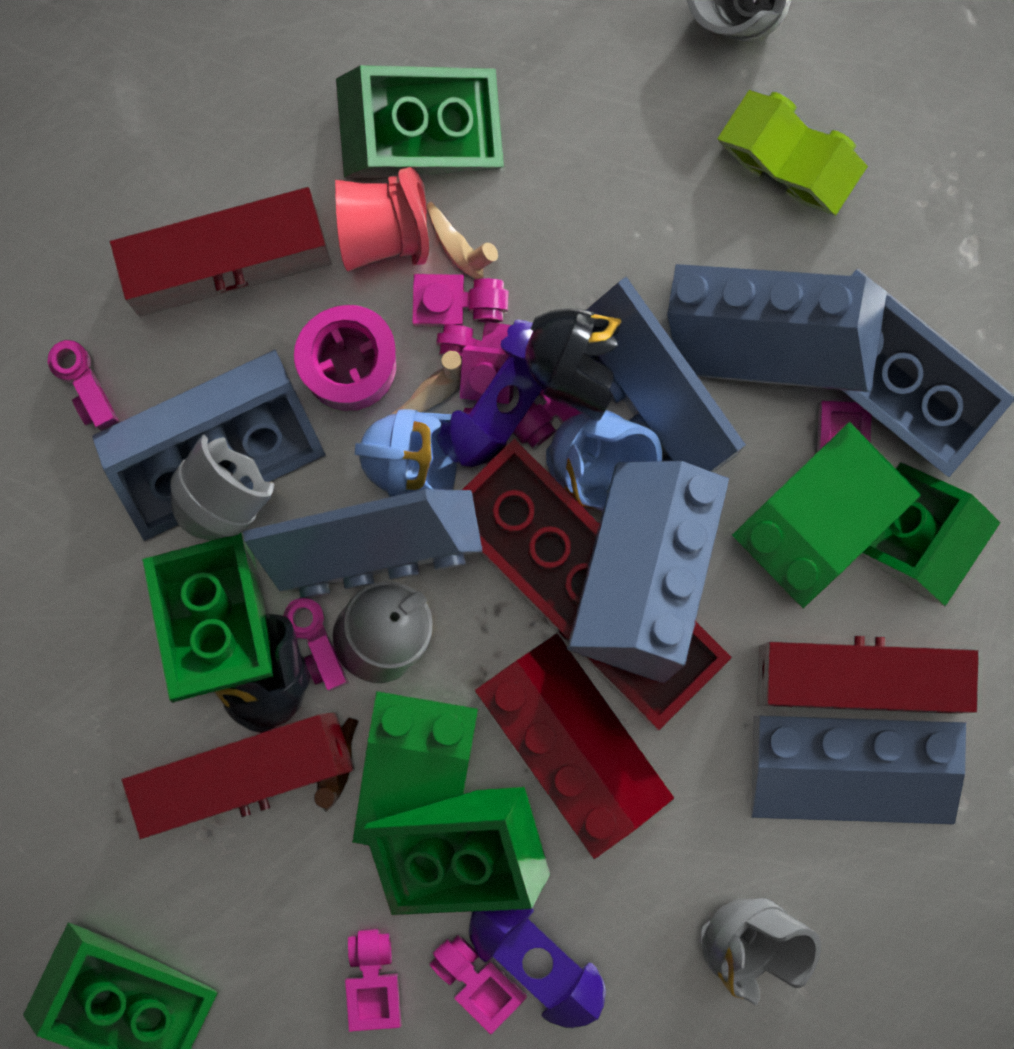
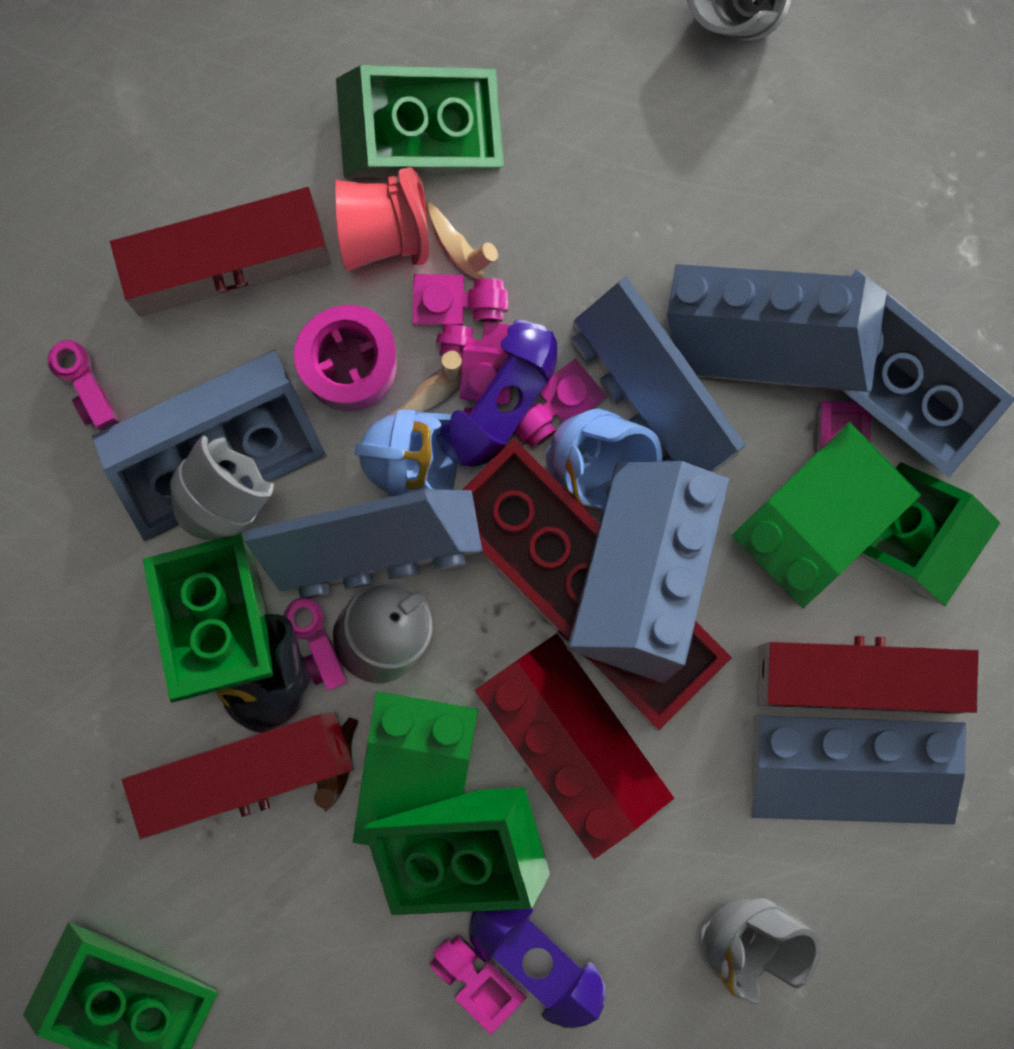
(372, 998): dark pink plate -> none
(561, 362): black helmet -> none
(773, 139): lime brick -> none

